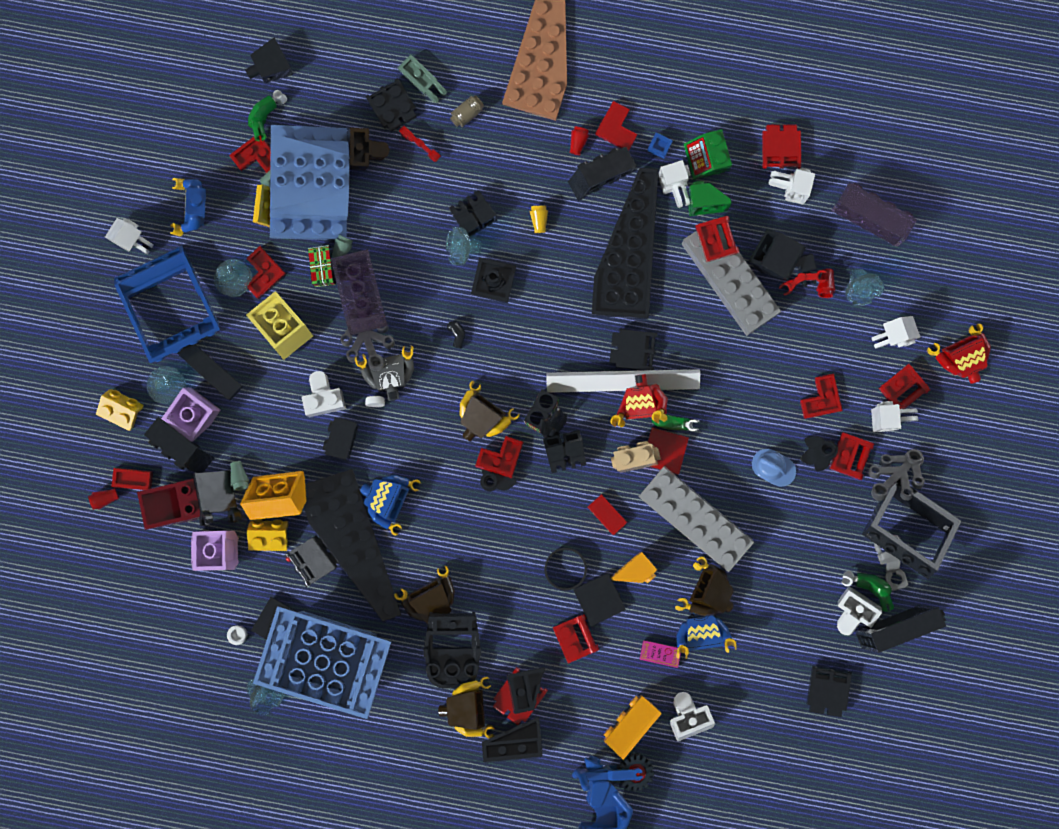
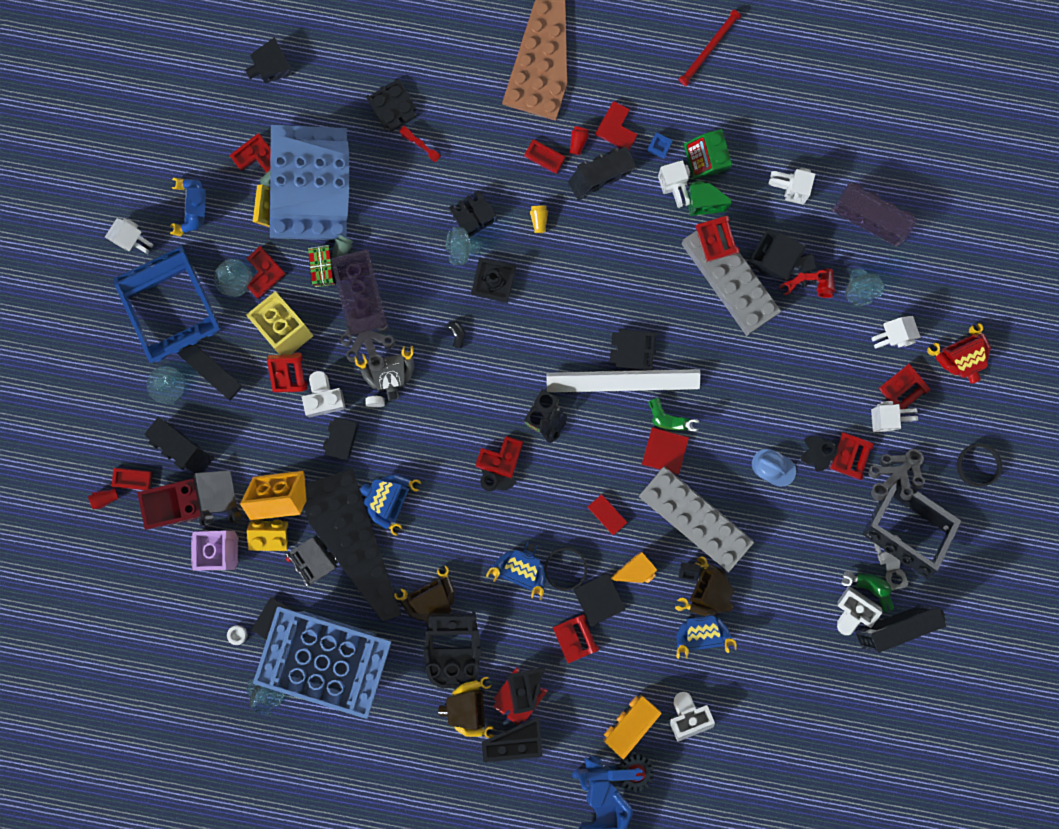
(119, 409): yellow bracket -> none
(190, 413): lavender slope -> none
(239, 478): sand green cone -> none
(260, 111): green arm -> none
(280, 373): none -> red plate
(363, 149): dark brown brick -> none
(421, 77): sand green hinge -> none
(467, 111): dark tan head -> none
(482, 416): dark brown torso -> none
(521, 569): none -> blue torso
(544, 156): none -> red tile
(557, 450): black legs -> none
(625, 269): black wing -> none
(635, 458): tan brick -> none
(642, 402): red torso -> none
(659, 654): dark pink tile -> none
(689, 571): none -> black tile
(734, 15): none -> red bar
(781, 146): red plate -> none
(826, 401): red tile -> none
(828, 691): black plate -> none
(998, 461): none -> black tyre

